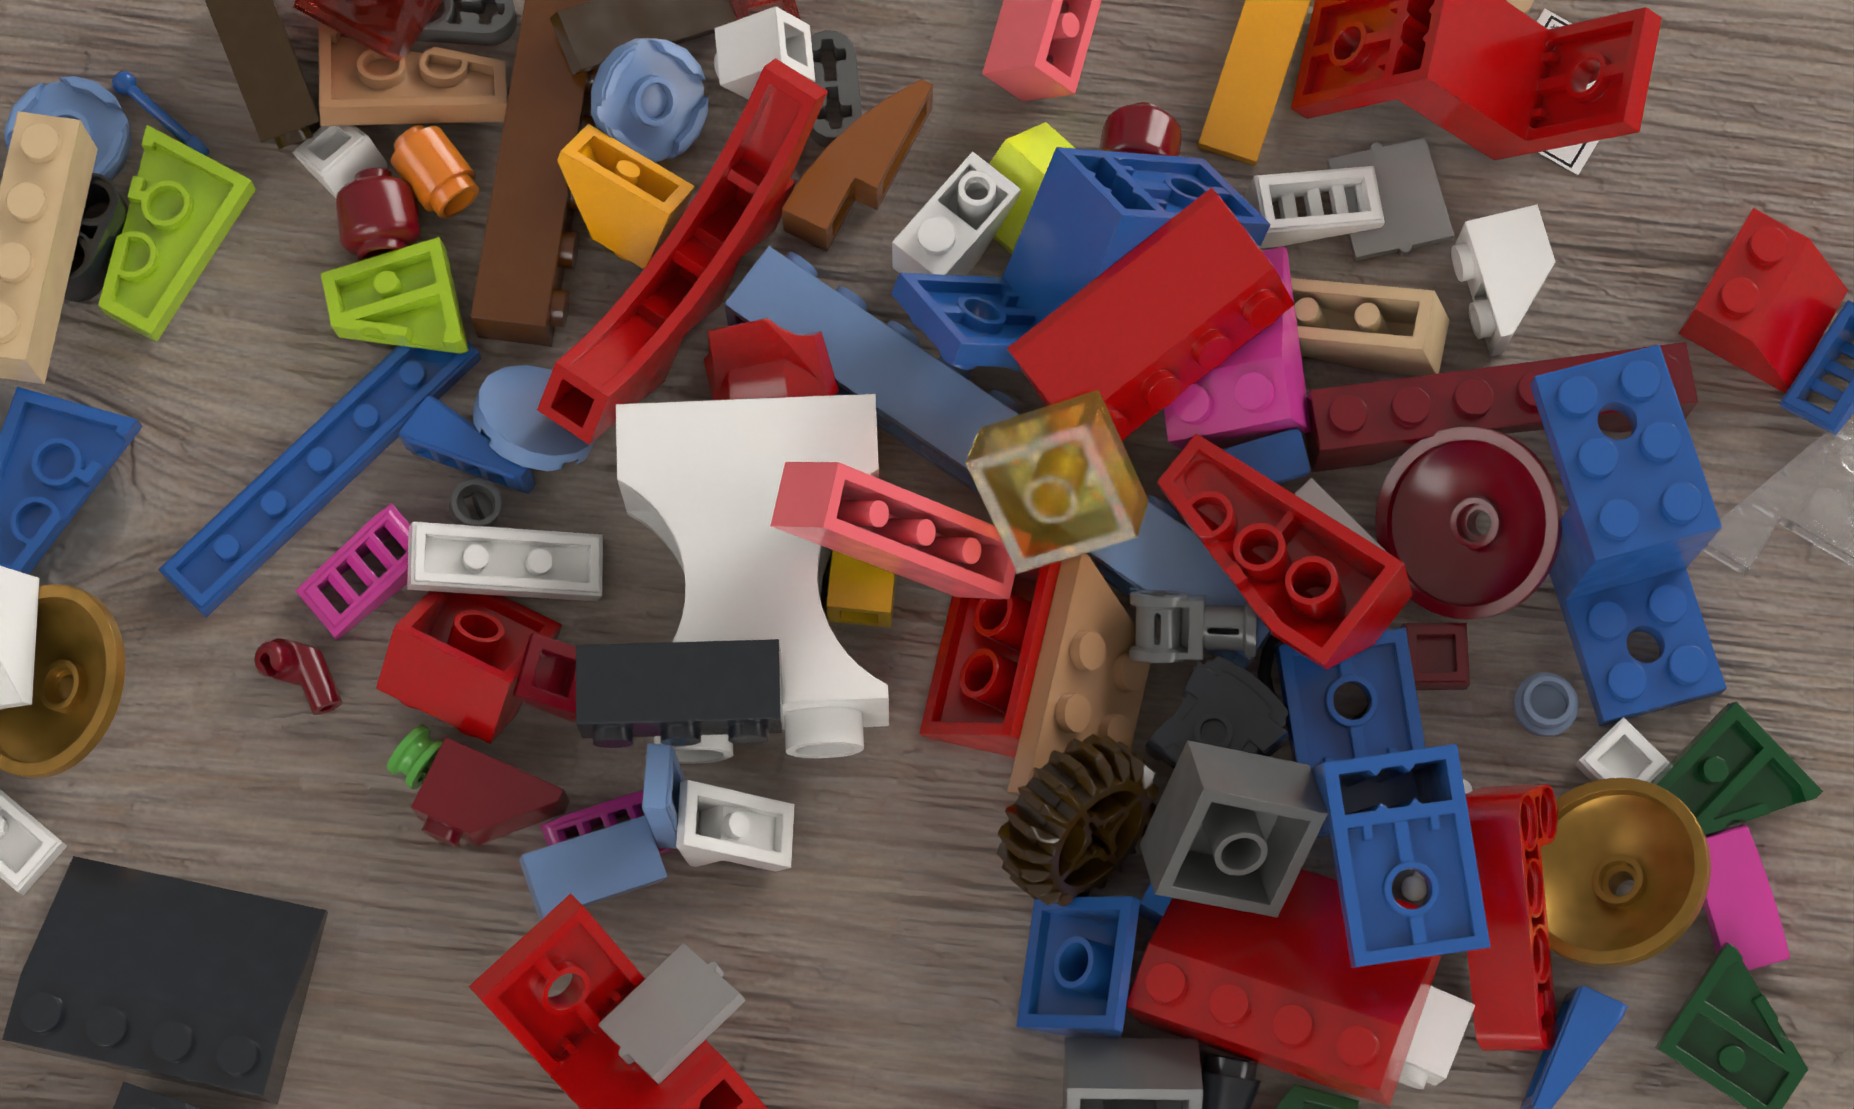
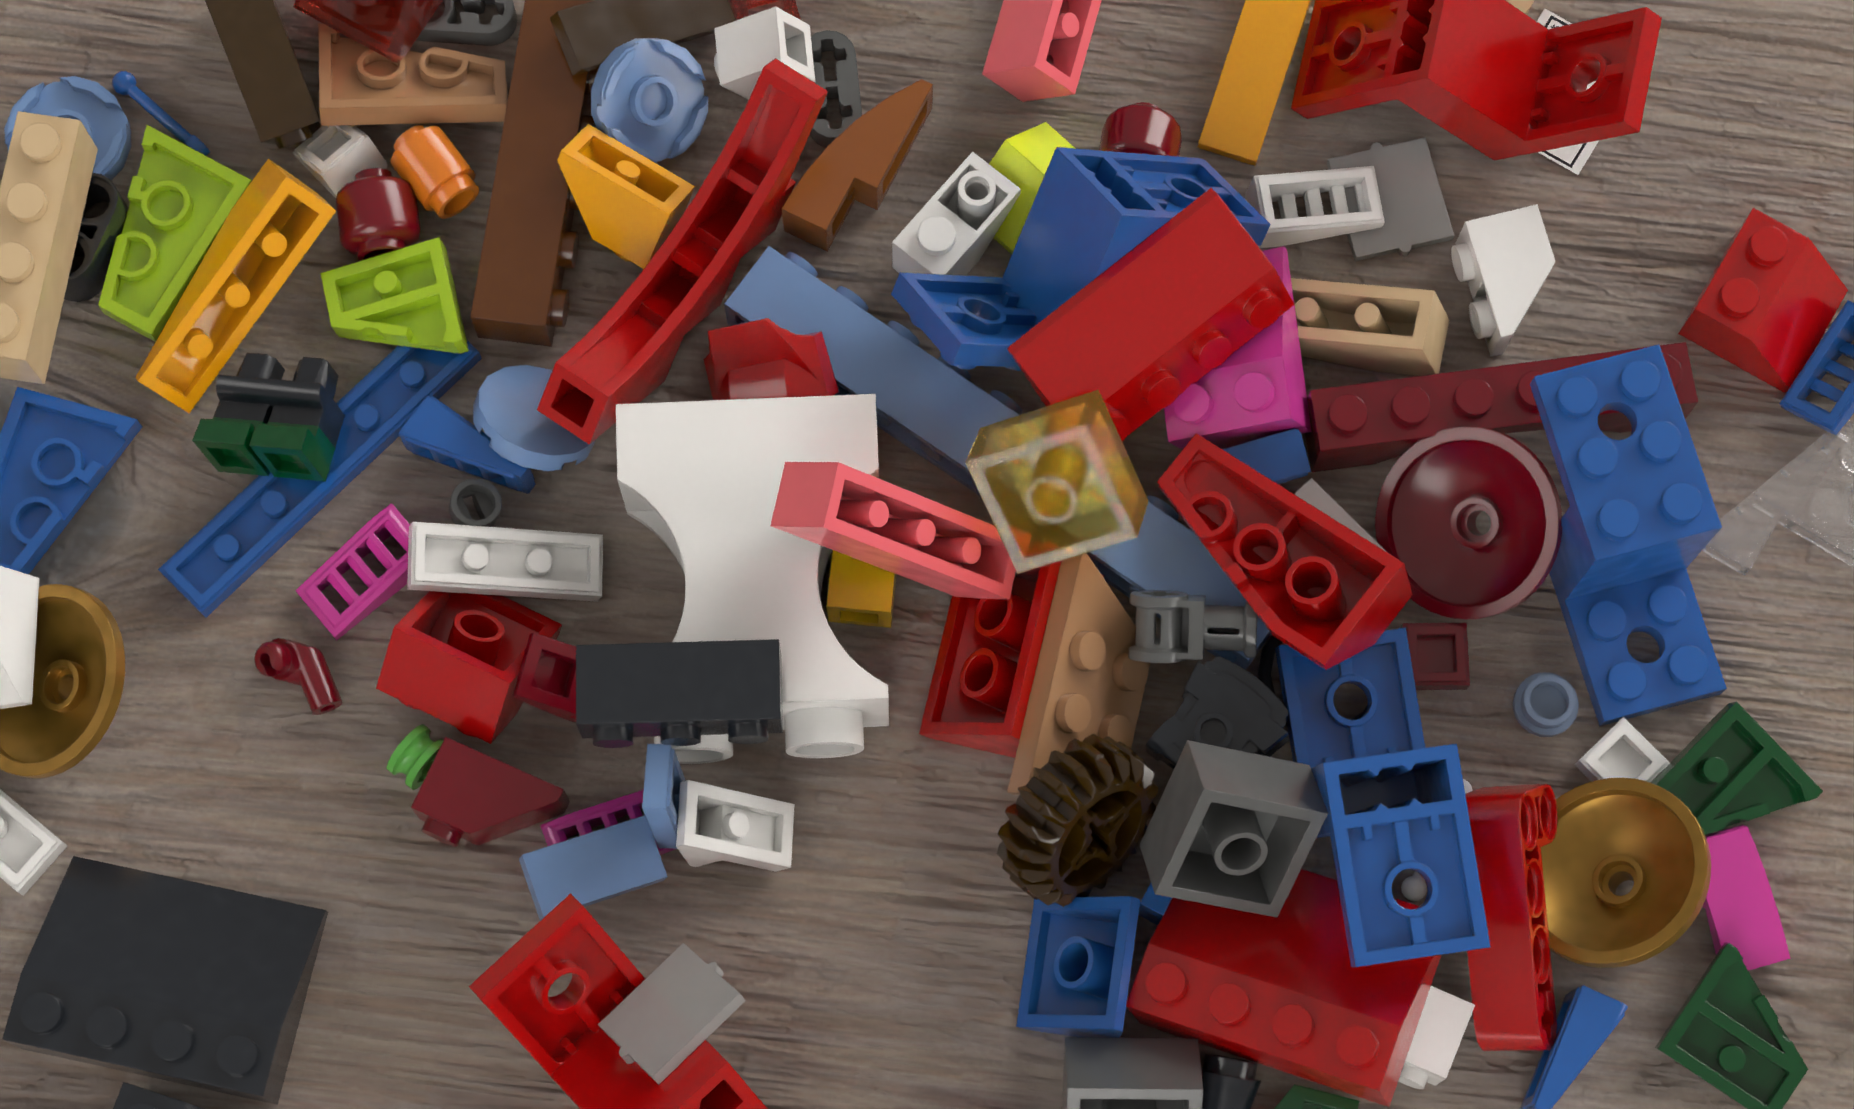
(234, 283): none -> light orange slope
(272, 421): none -> hips

